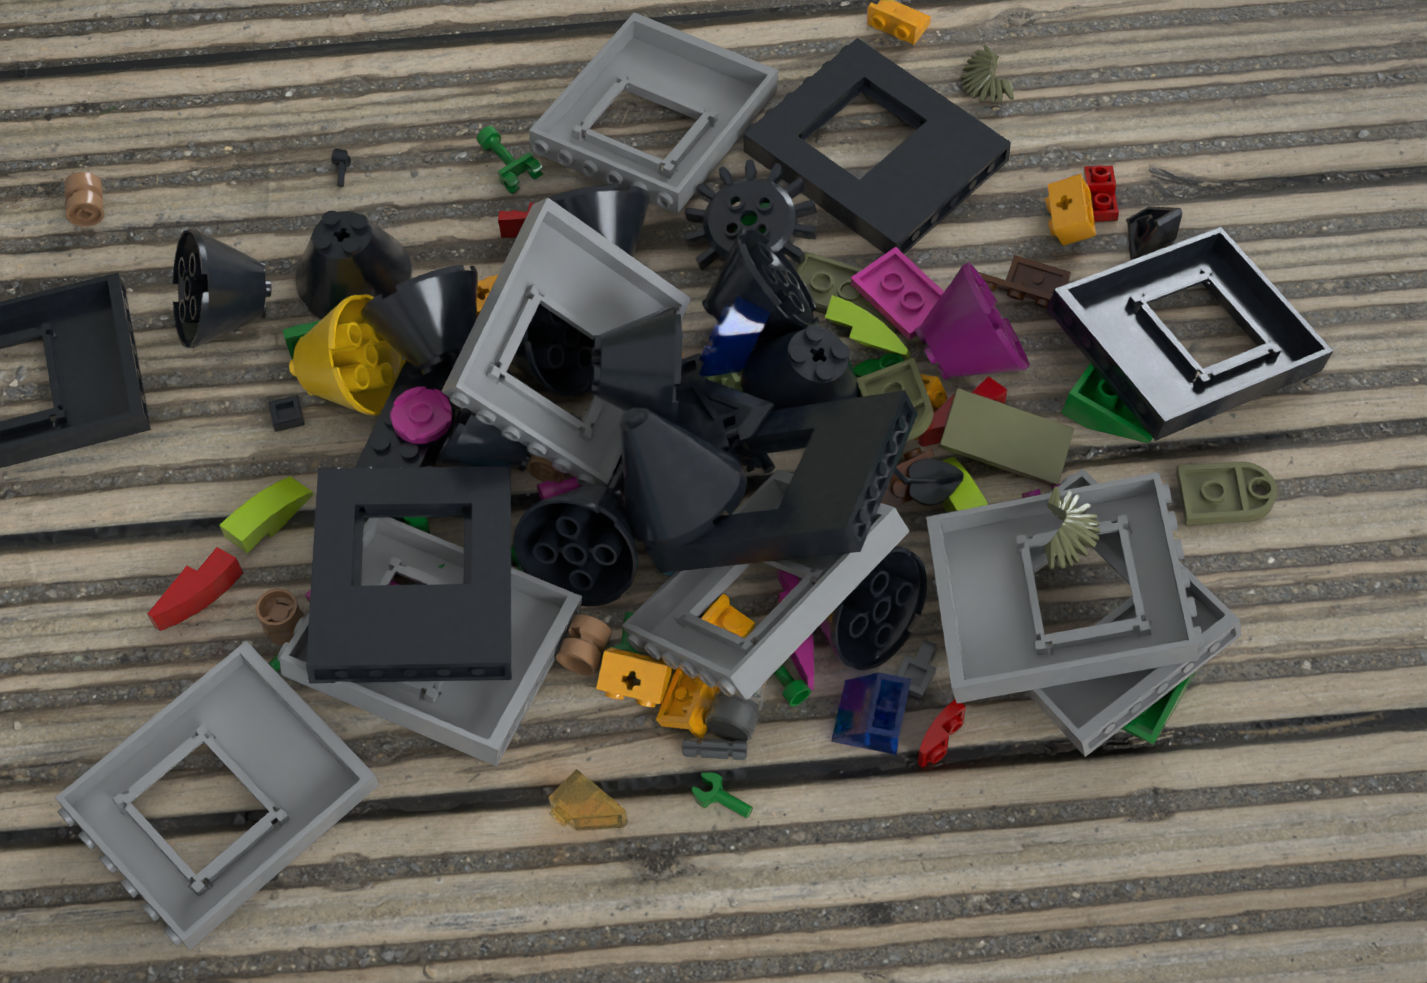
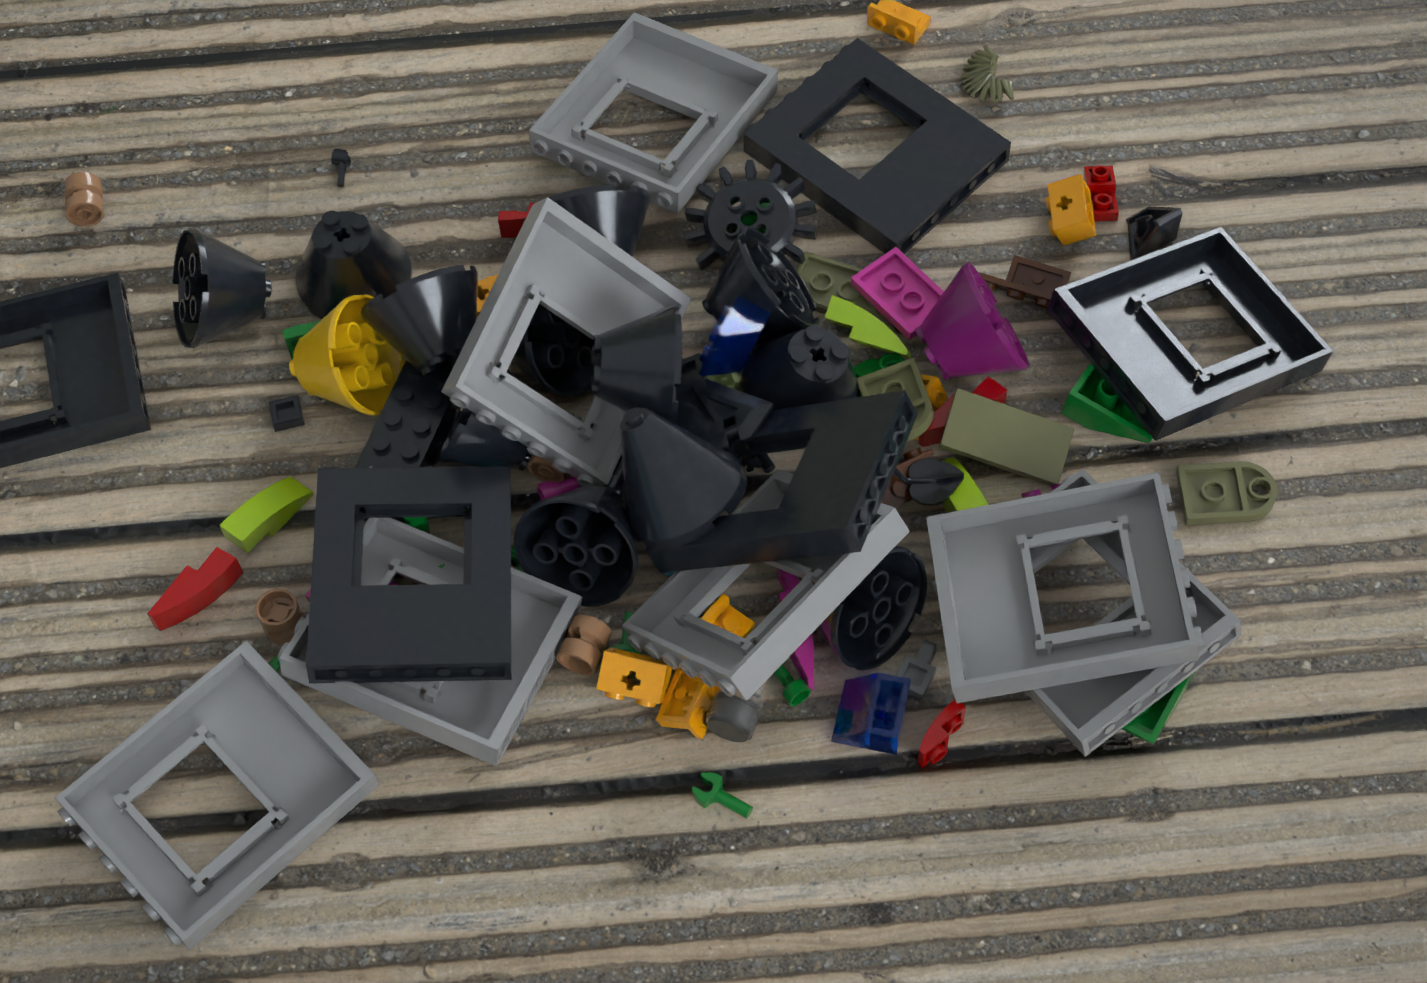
(421, 415): dark pink tile -> none
(490, 139): green bar -> none
(585, 805): clear yellow slope -> none
(714, 748): dark grey axle -> none
(1075, 532): olive hair -> none

